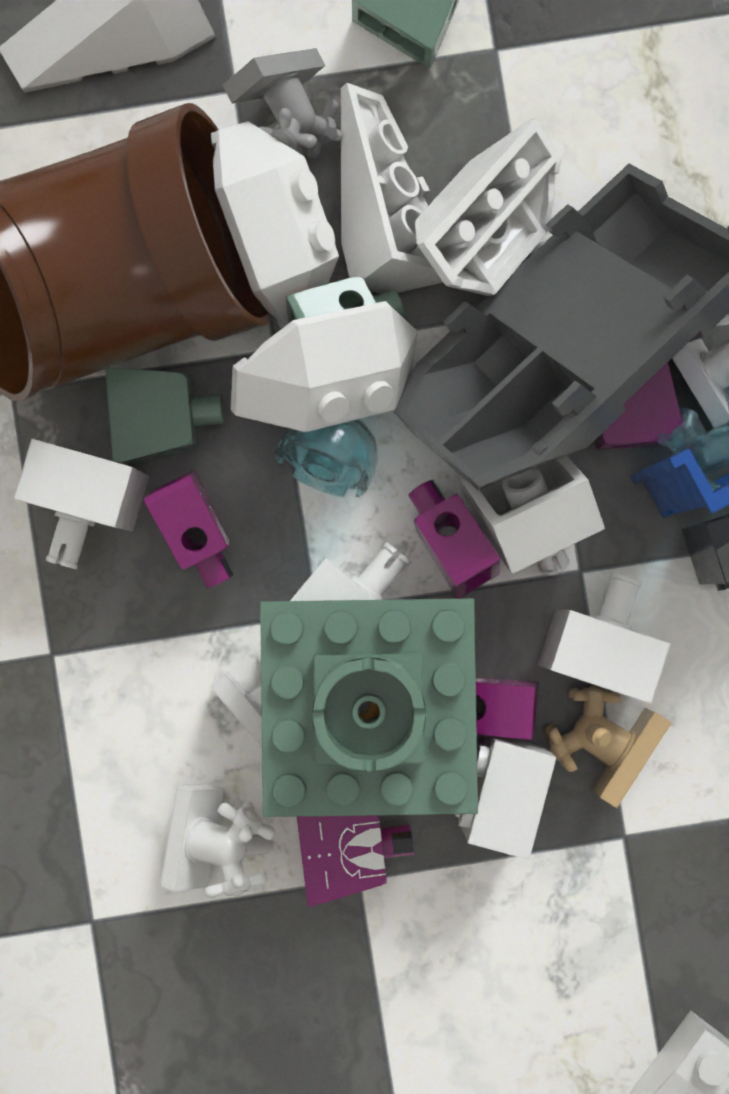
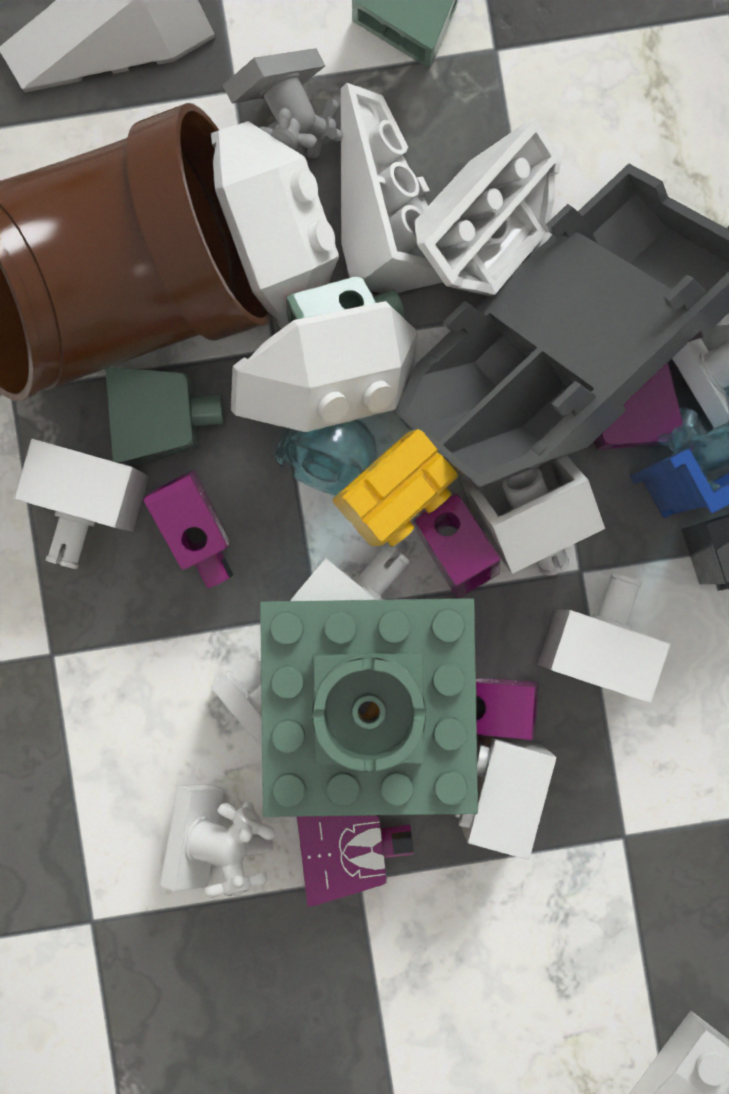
(396, 490): none -> yellow brick
(620, 750): tan piece -> none

